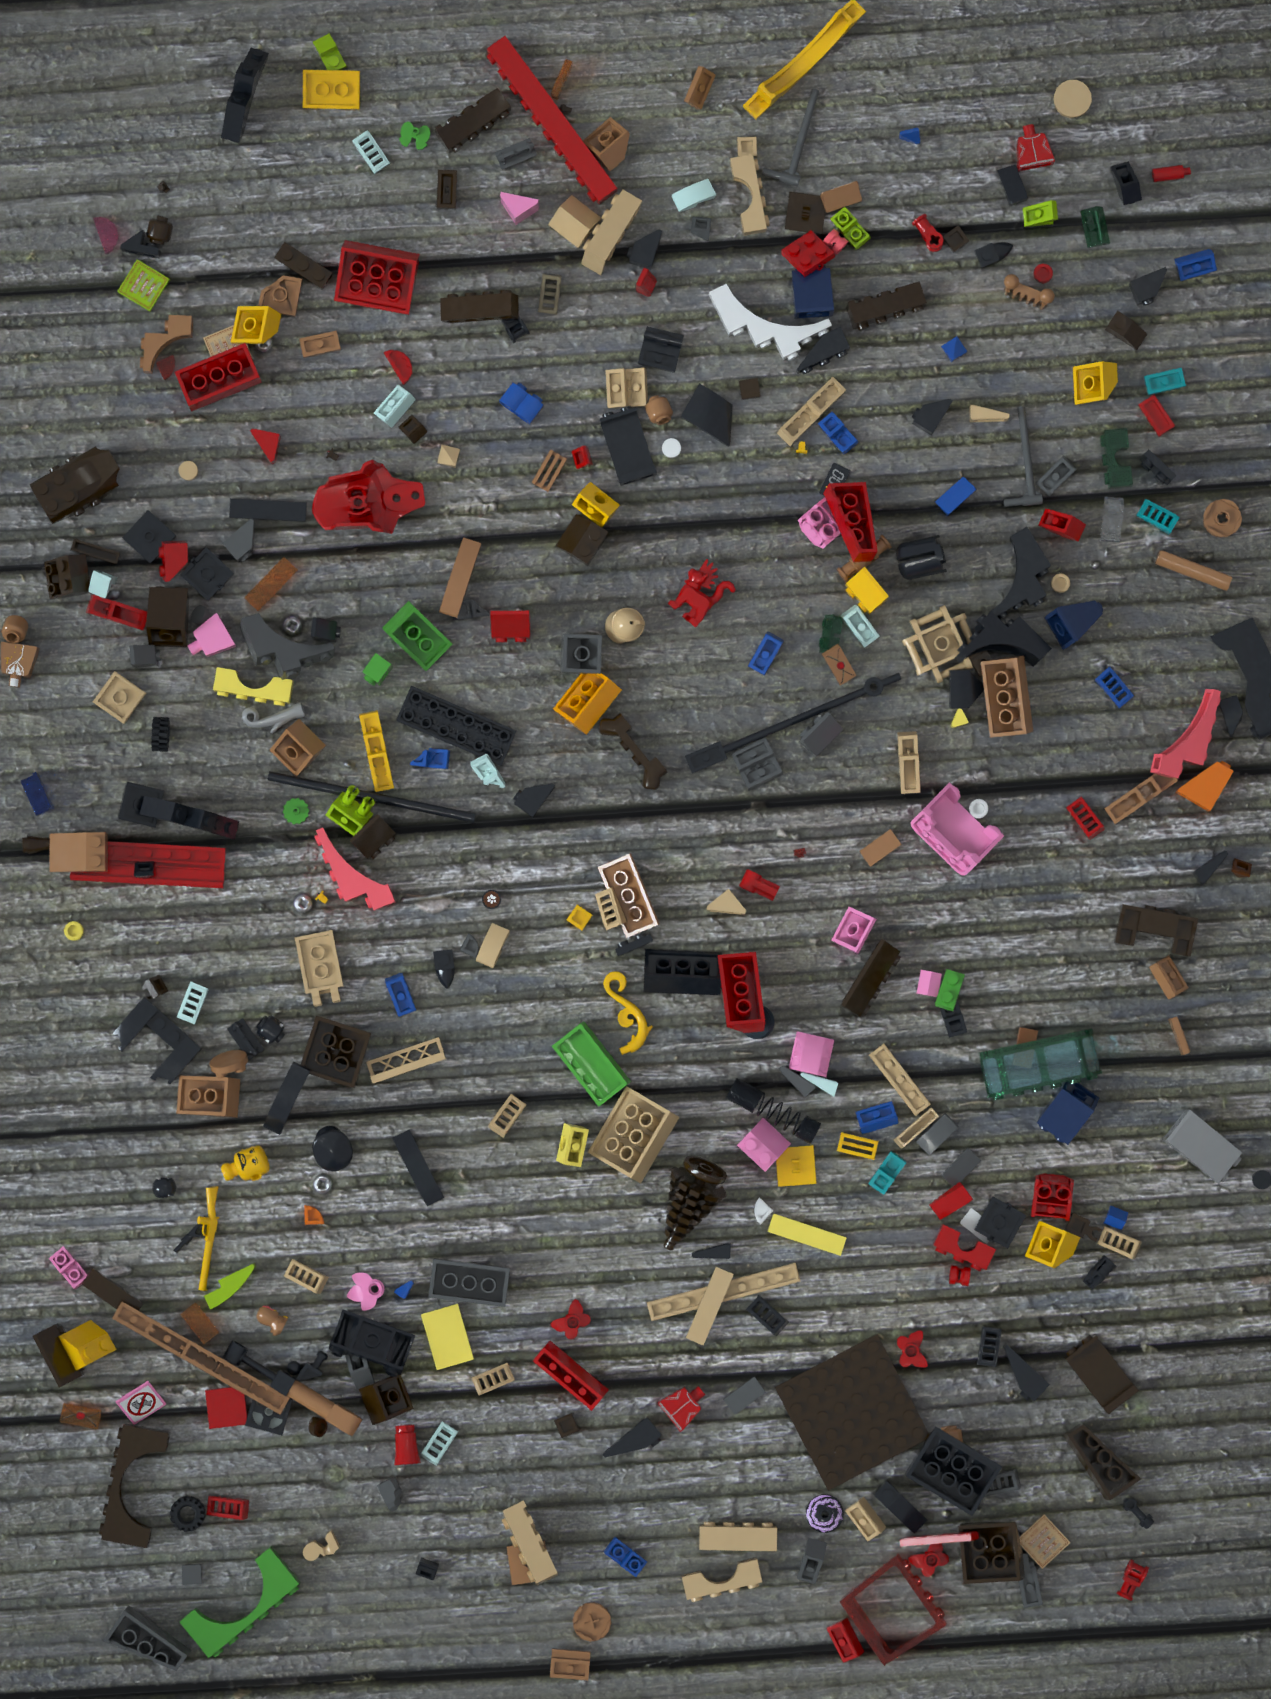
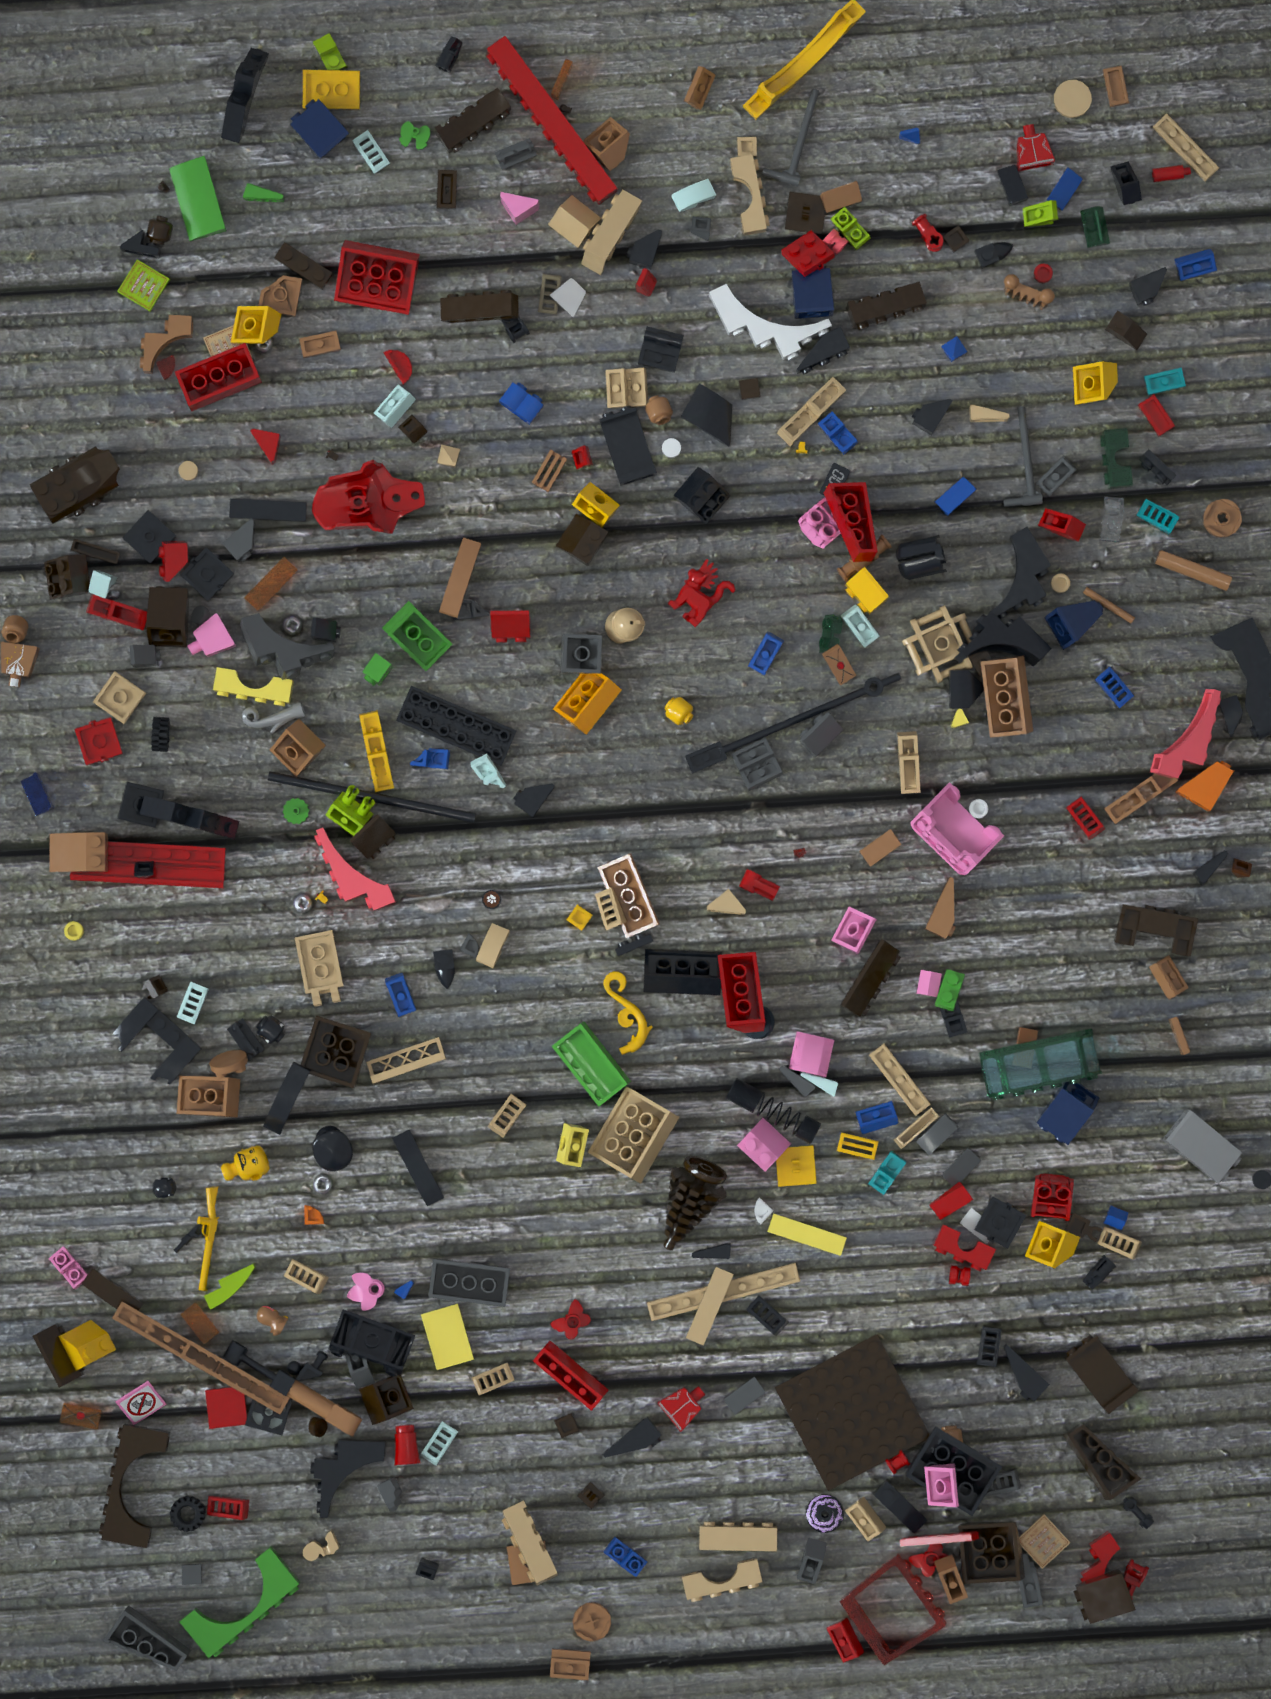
(35, 844): dark brown cone -> none
(98, 741): none -> red plate
(107, 233): clear pink tile -> none
(197, 198): none -> bright green slope
(257, 193): none -> bright green slope
(318, 128): none -> dark blue slope
(332, 1471): none -> black arch
(449, 55): none -> black hinge
(569, 296): none -> white sticker
(590, 1495): none -> dark brown tile
(652, 769): dark brown plate -> none
(679, 711): none -> yellow head
(702, 495): none -> black slope
(897, 1462): none -> red bush
(911, 1351): red animal -> none
(941, 1485): none -> bright pink slope
(943, 916): none -> medium nougat slope
(951, 1579): none -> medium nougat brick
(1065, 188): none -> blue slope
(1103, 1548): none -> red arch
(1104, 1597): none -> dark brown slope
(1109, 605): none -> medium nougat bar
(1115, 86): none -> medium nougat tile
(1185, 147): none -> tan tile

